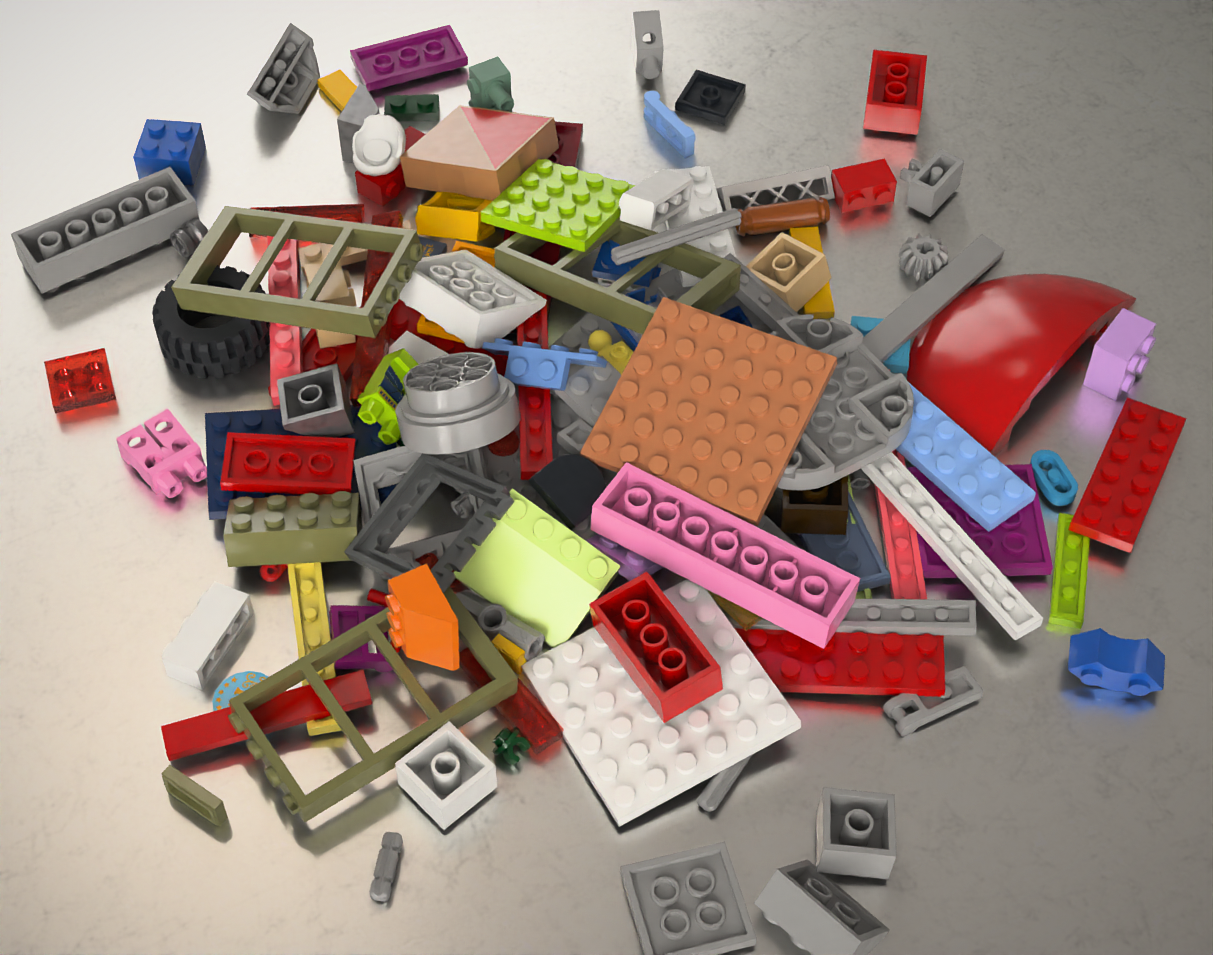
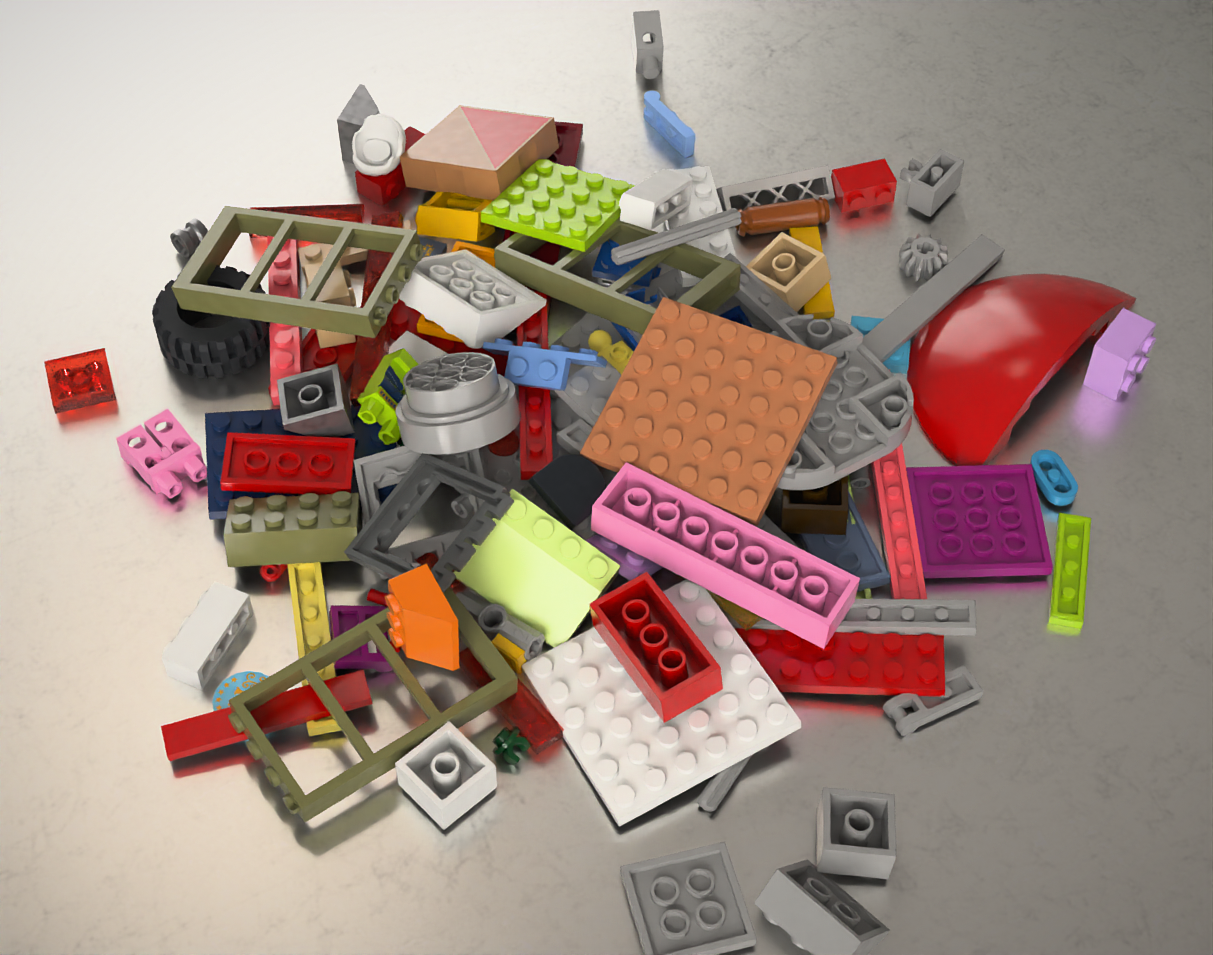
(104, 229): light grey brick -> none
(170, 145): blue brick -> none
(194, 795): olive tile -> none
(286, 73): light grey wedge -> none
(337, 88): yellow tile -> none
(386, 866): light grey axle -> none
(408, 57): magenta plate -> none
(413, 107): dark green plate -> none
(490, 85): sand green brick -> none
(710, 97): black tile -> none
(895, 92): red brick -> none
(954, 546): white plate -> none
(962, 466): light blue plate -> none
(1116, 662): blue brick -> none
(1127, 475): red plate -> none

